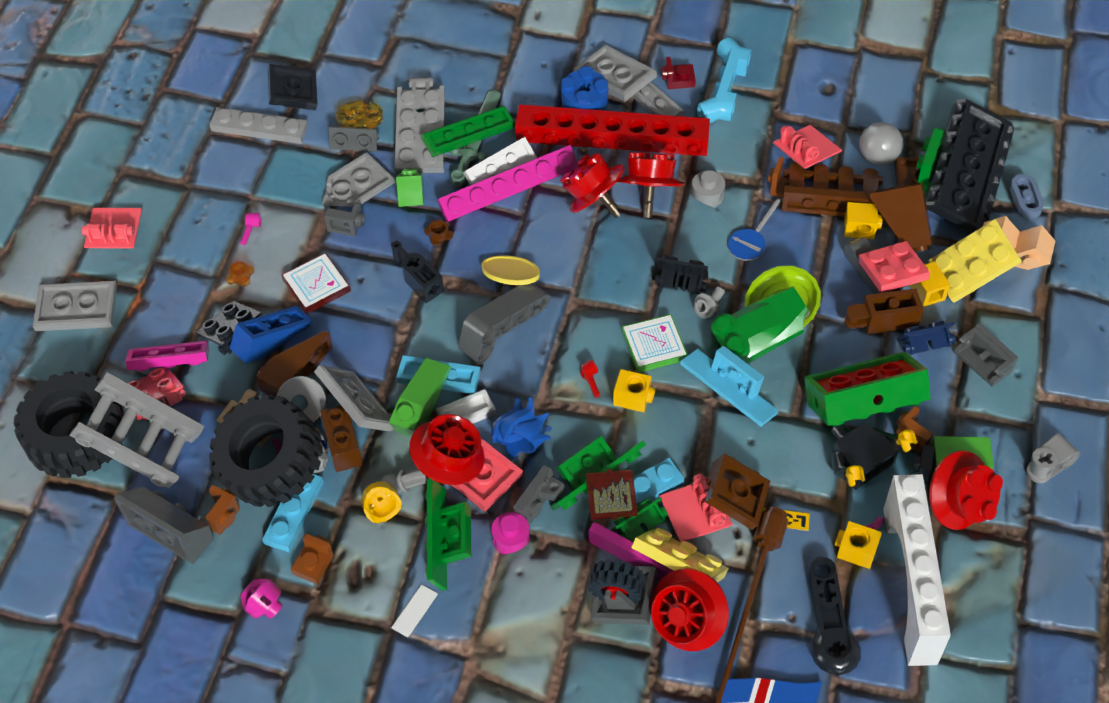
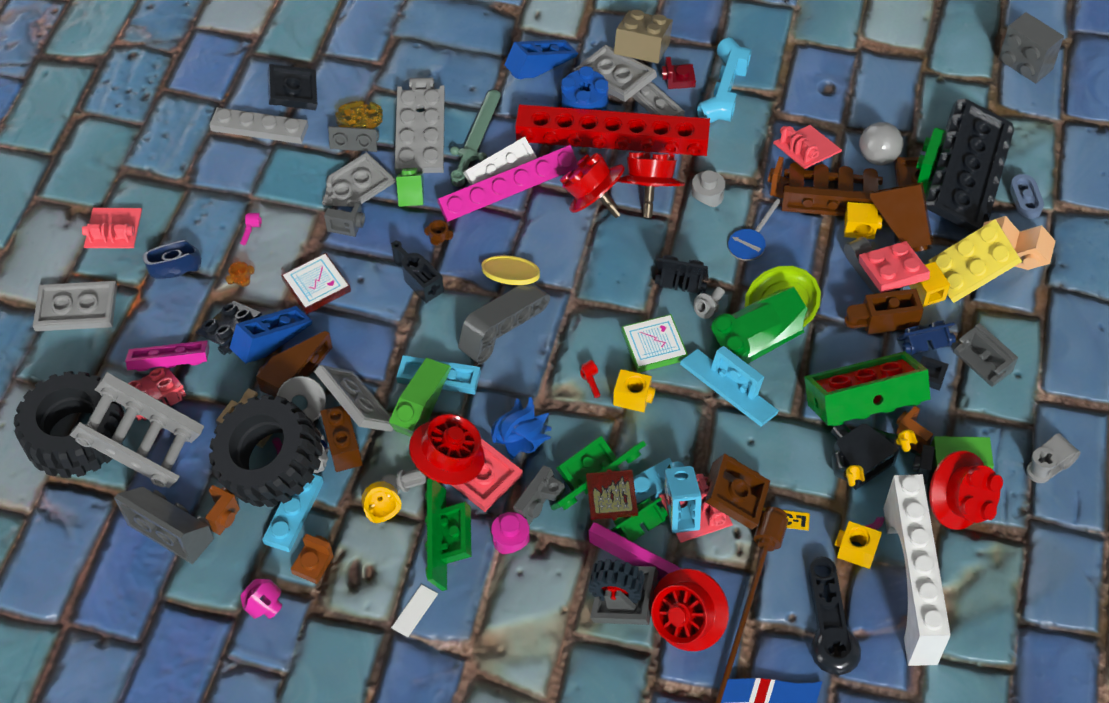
(172, 260): none -> dark blue piece
(468, 131): green tile -> none
(472, 407): white tile -> none
(534, 58): none -> blue slope
(643, 36): none -> dark tan brick
(676, 555): light yellow plate -> none
(682, 486): none -> medium azure torso
(936, 371): none -> black plate
(1031, 47): none -> dark grey brick

